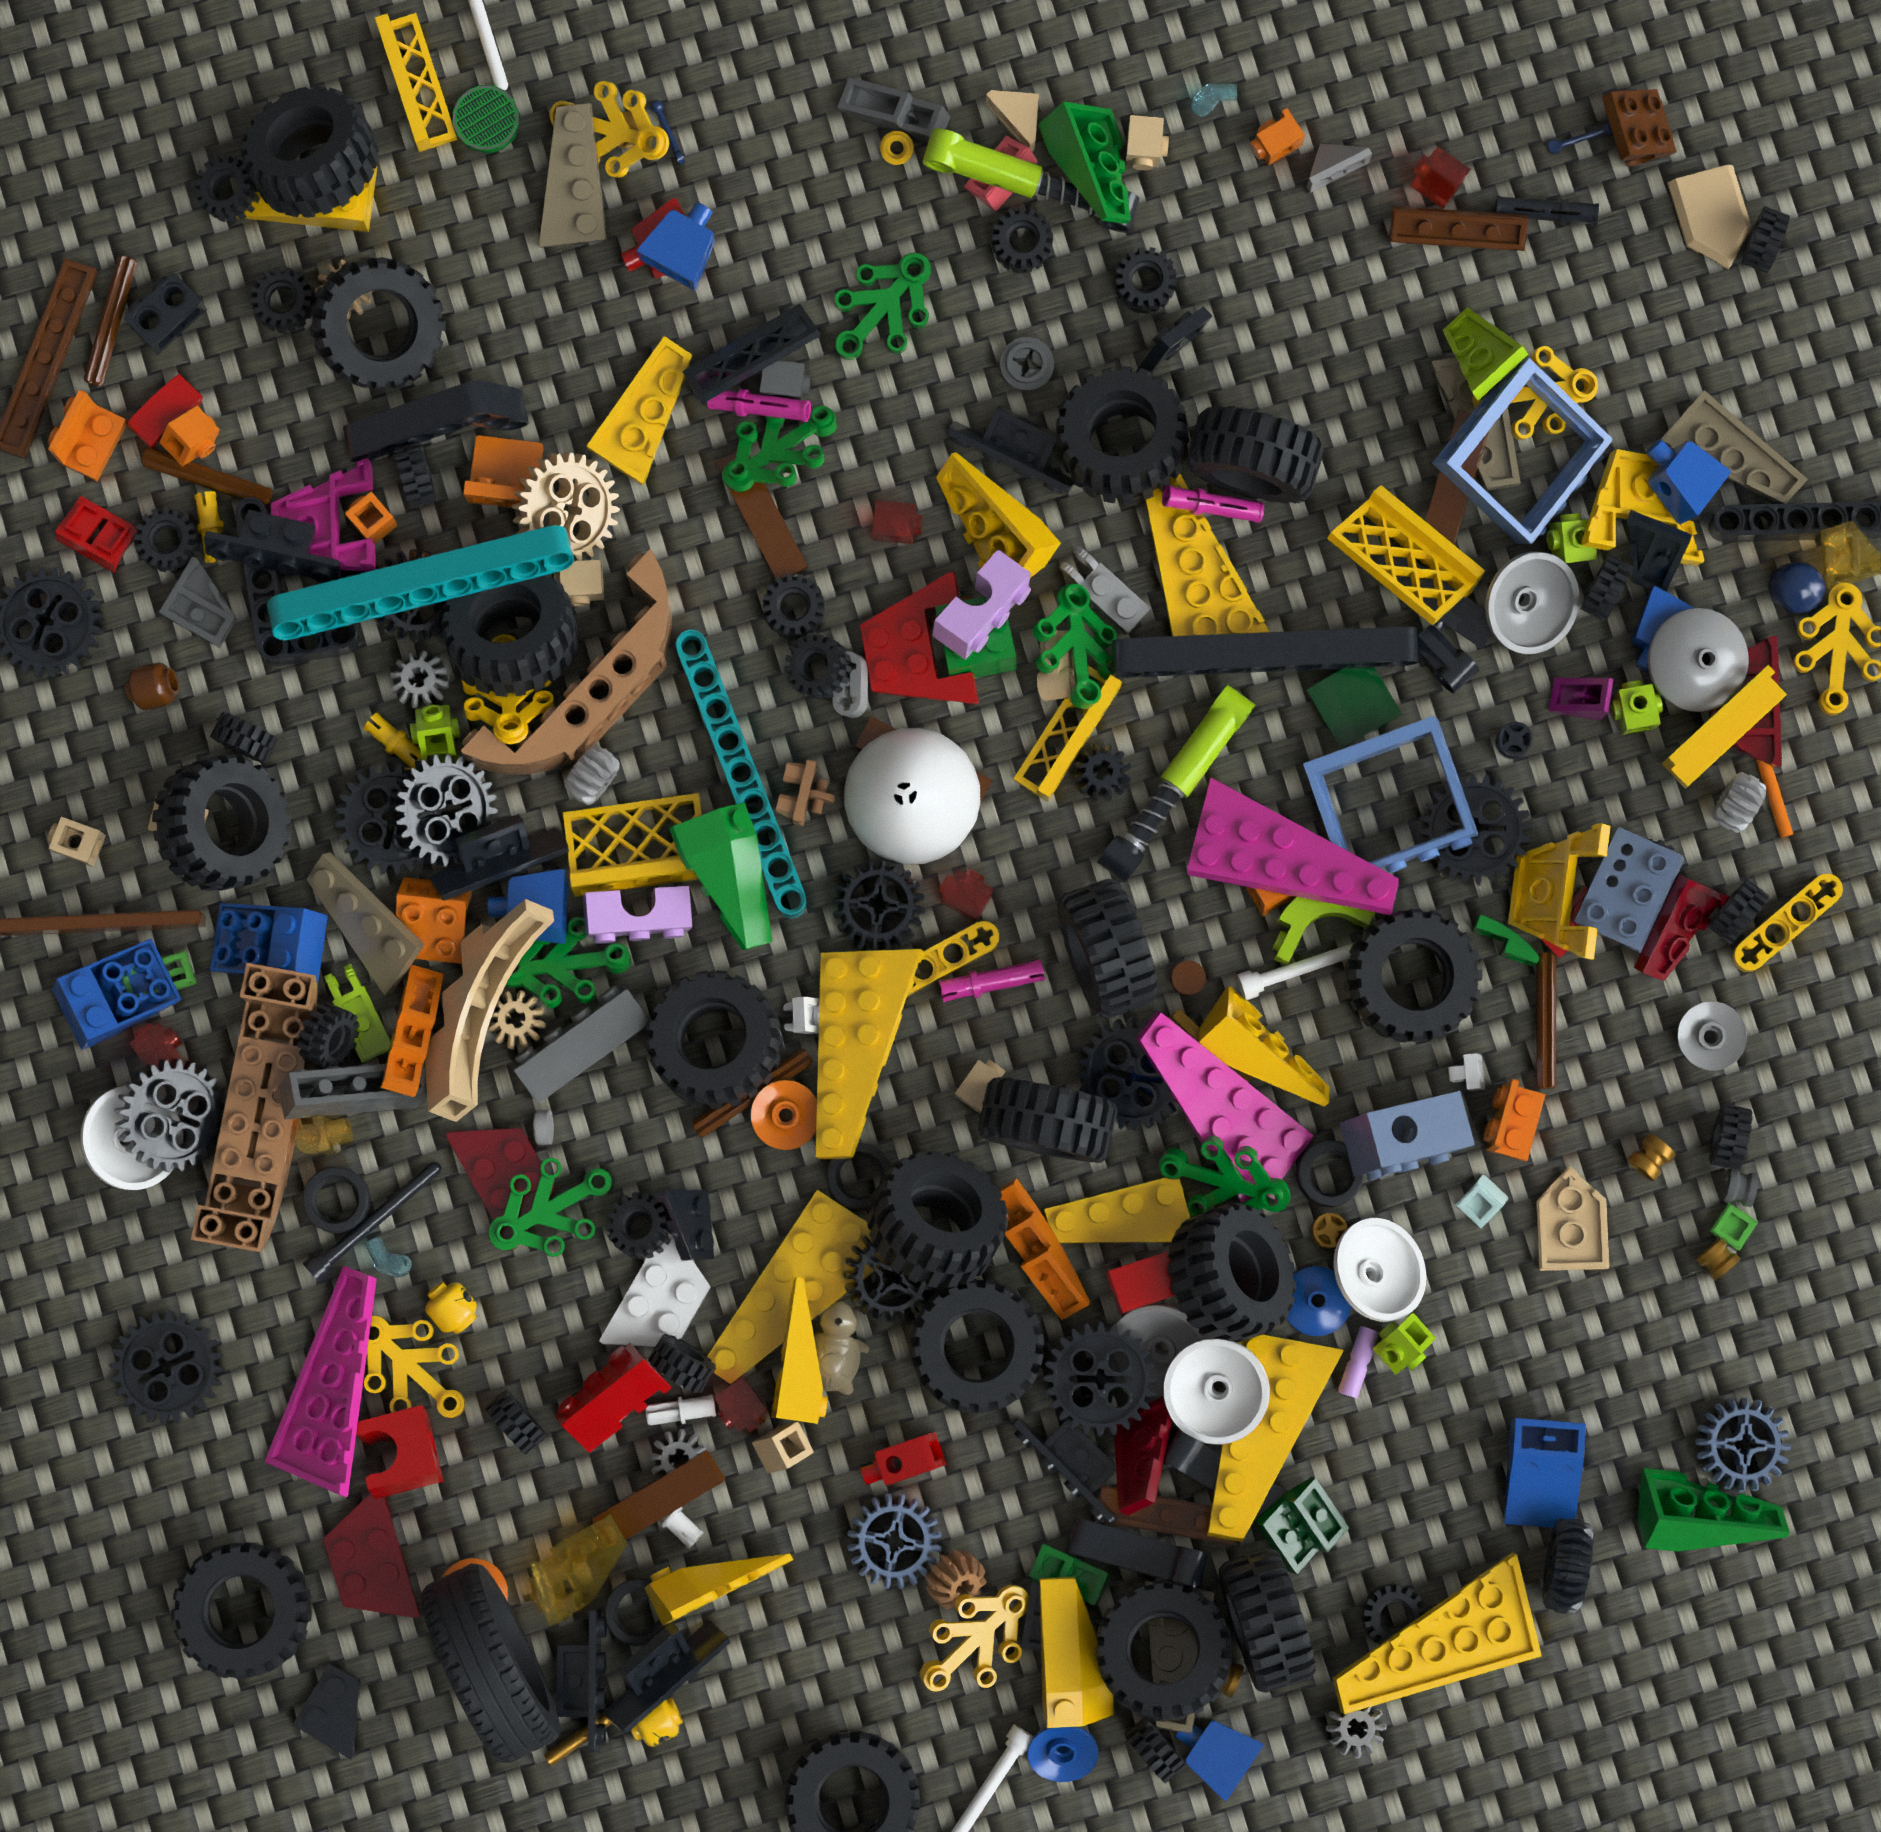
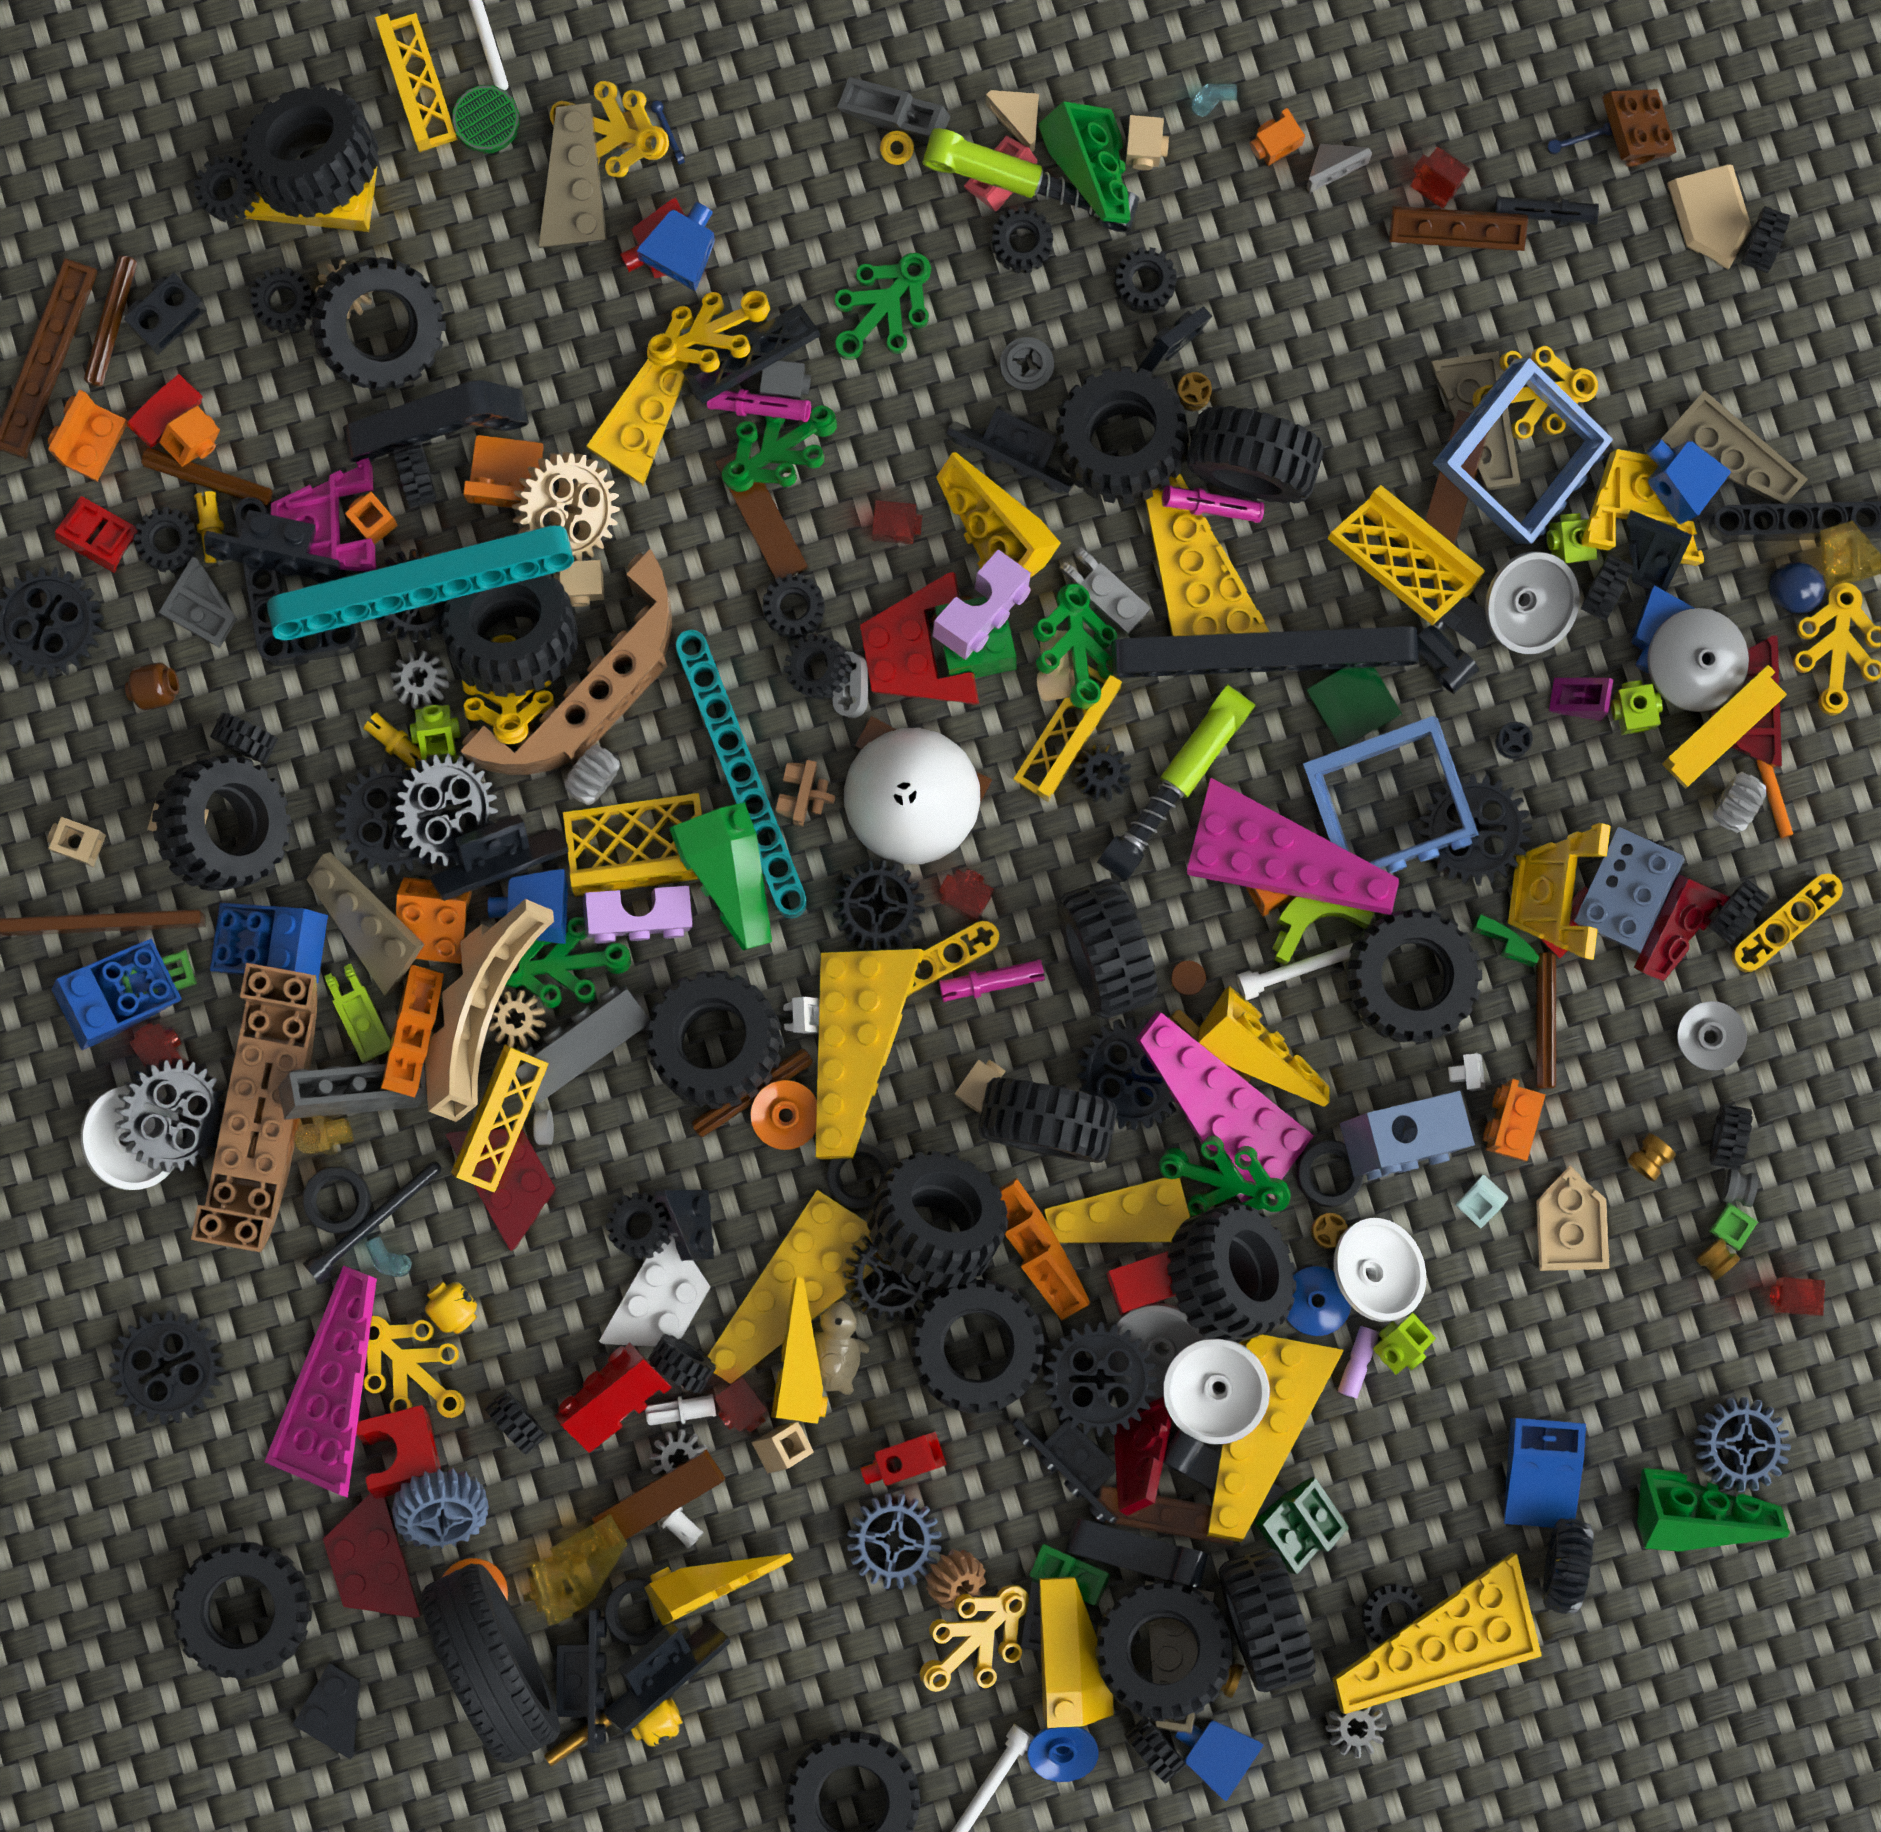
(328, 1036): black tyre -> none
(440, 1508): none -> sand blue gear
(486, 1115): none -> yellow fence
(544, 1211): green plant -> none
(669, 347): none -> yellow plant
(1192, 385): none -> pearl gold wheel
(1482, 351): lime wing -> none
(1798, 1296): none -> clear red brick

